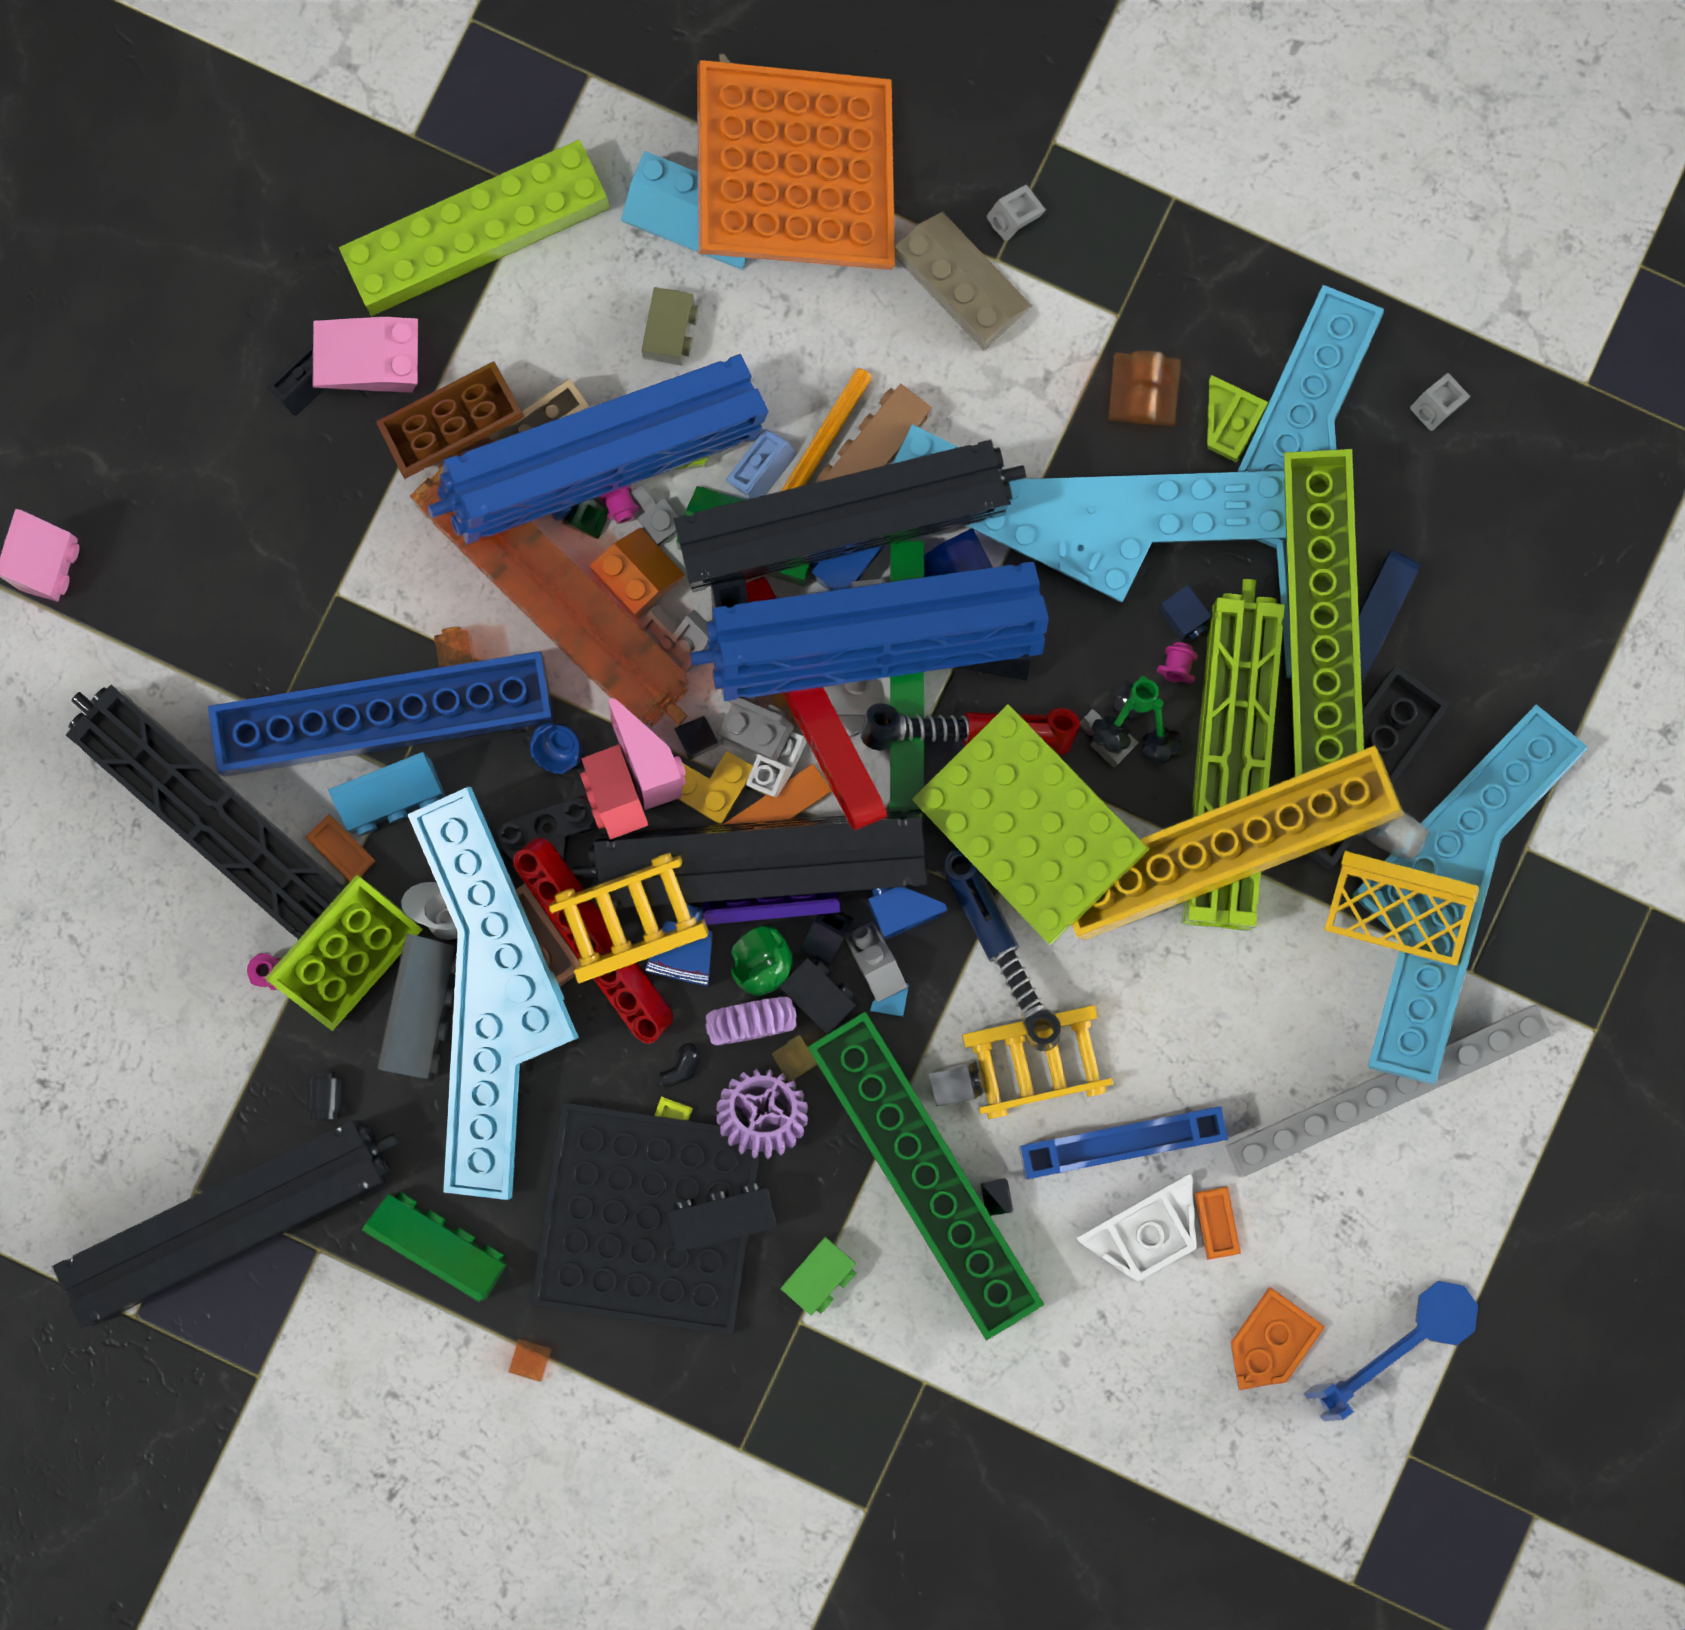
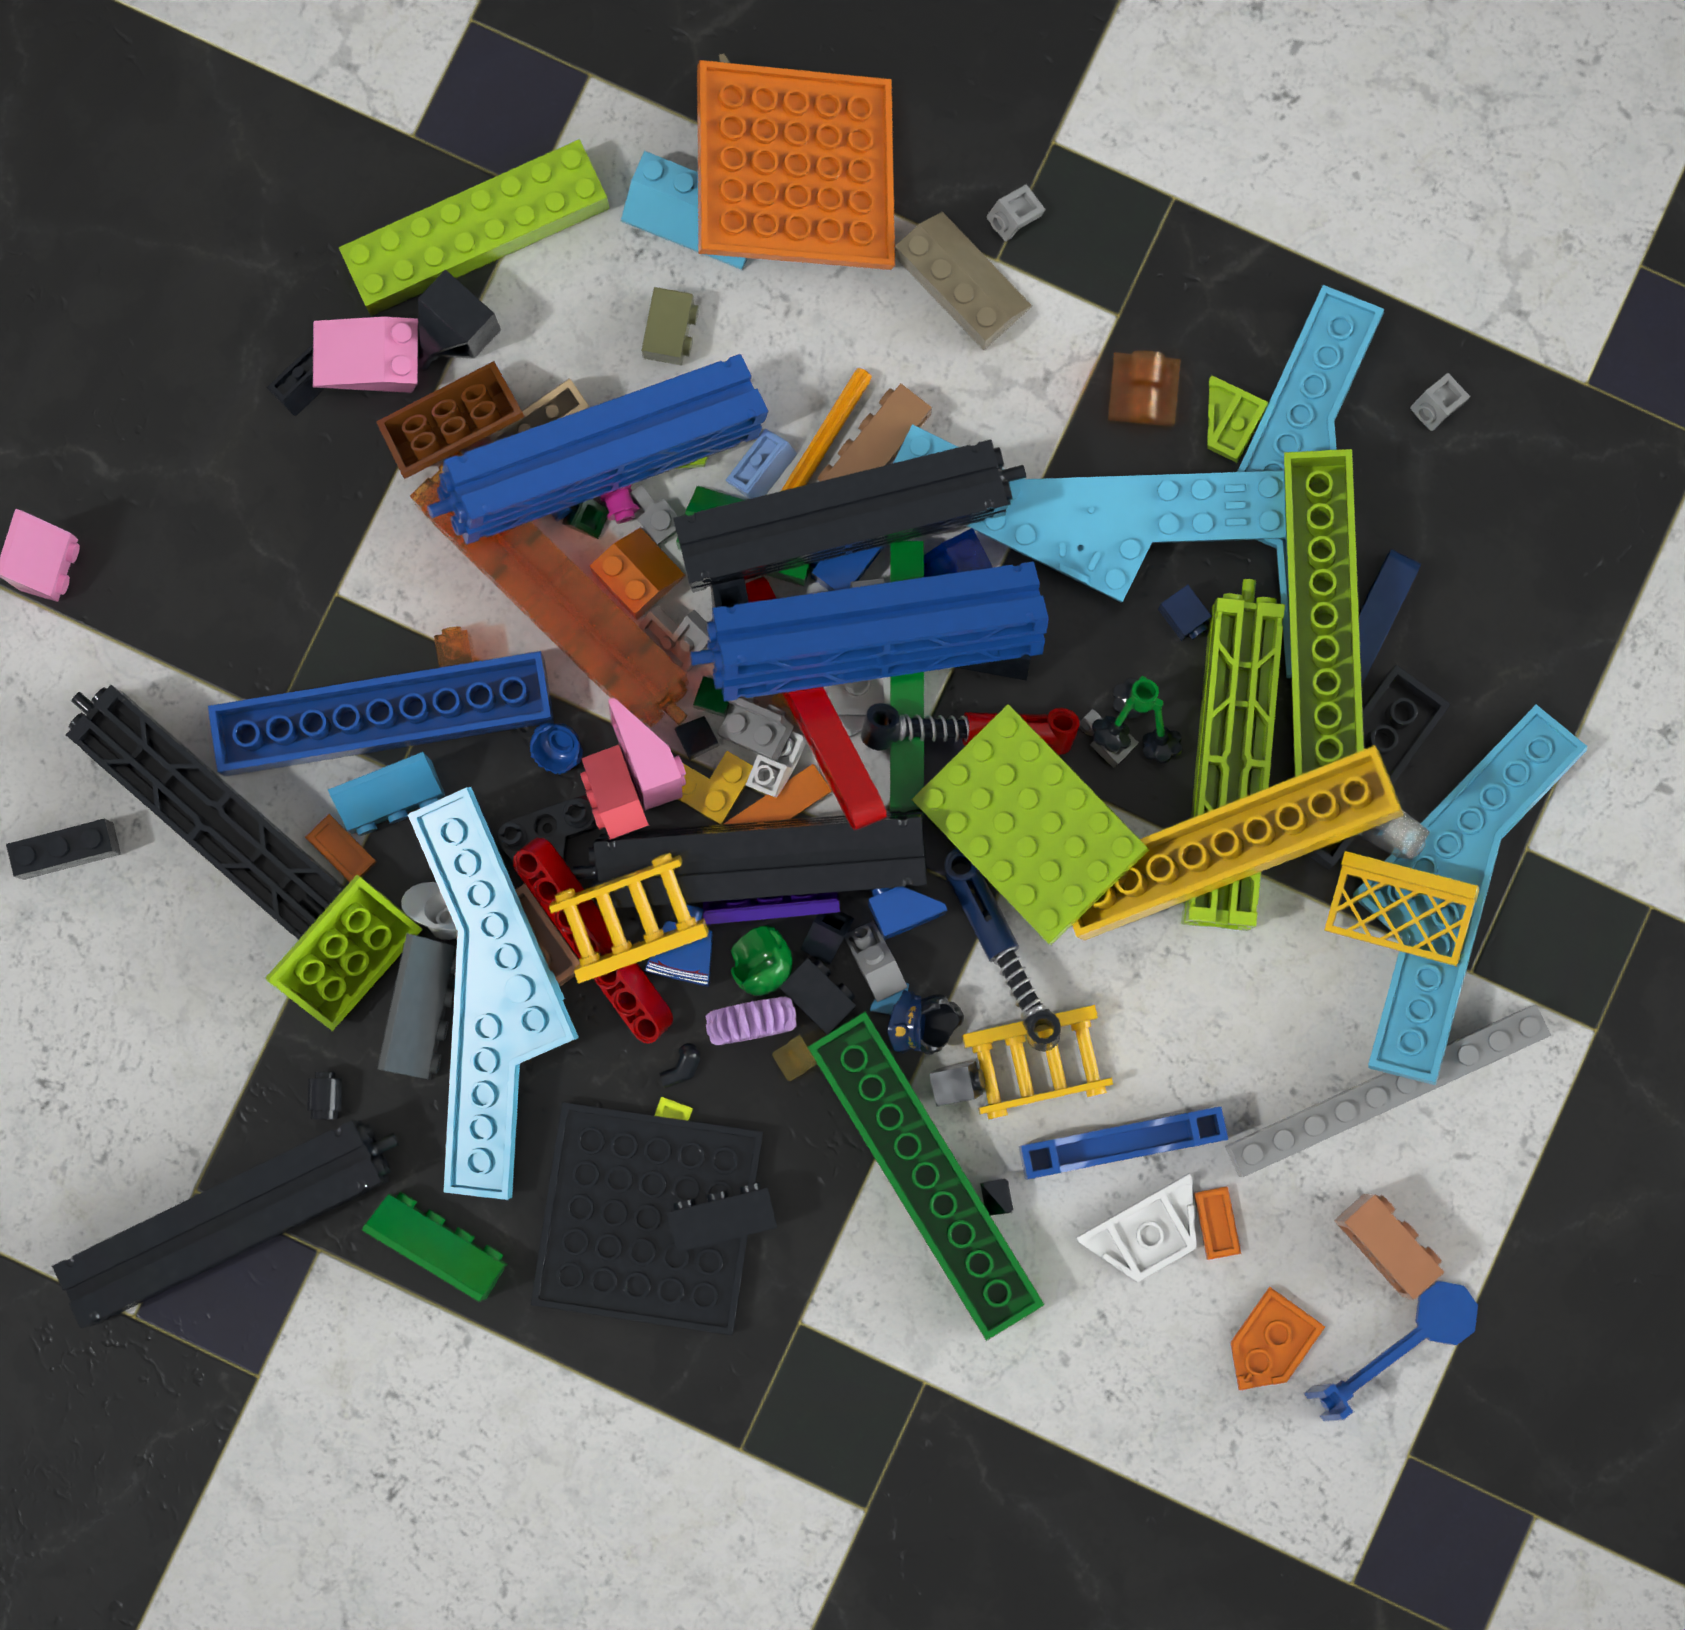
(63, 849): none -> black brick
(254, 969): dark pink brick -> none
(453, 322): none -> black piece
(530, 1360): clear orange plate -> none
(710, 699): none -> dark green slope
(742, 1098): lavender gear -> none
(819, 1276): bright green brick -> none
(923, 1022): none -> piece
(1178, 663): dark pink brick -> none
(1390, 1245): none -> nougat brick

